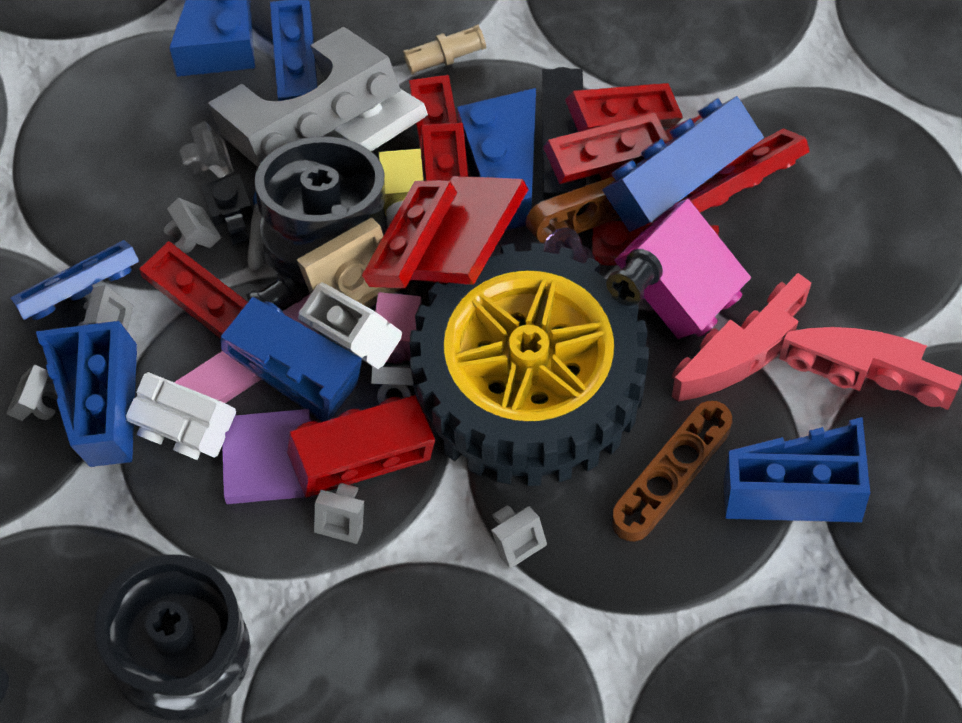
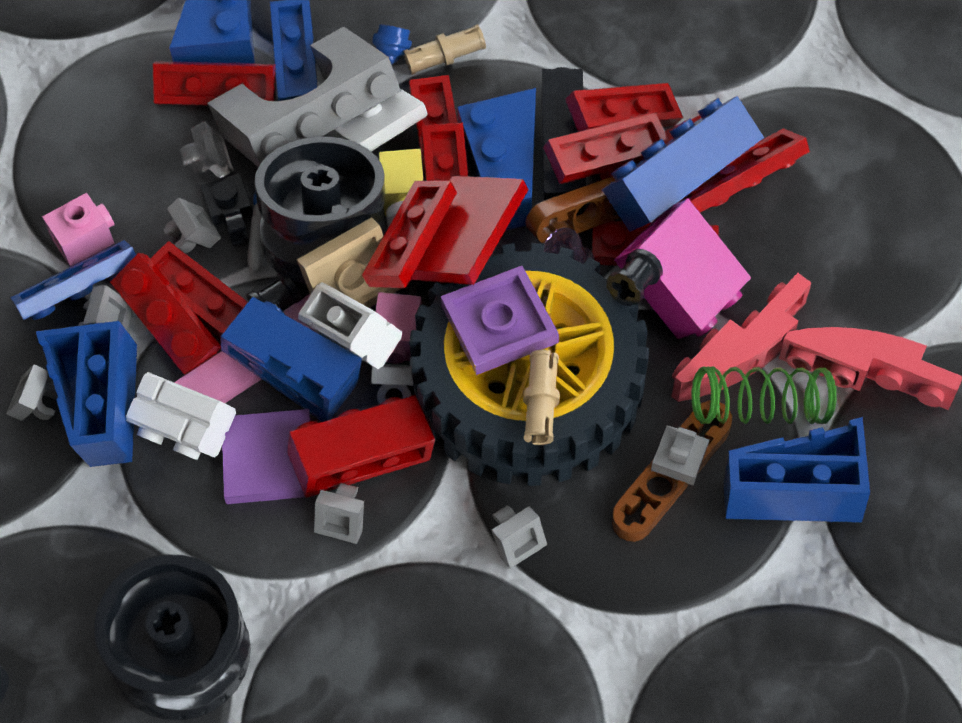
(79, 229): none -> bright pink brick
(165, 314): none -> red plate
(202, 81): none -> red plate
(392, 41): none -> blue plate
(499, 320): none -> medium lavender tile
(541, 397): none -> tan pin
(680, 454): none -> light grey tile
(809, 406): none -> bright green piece

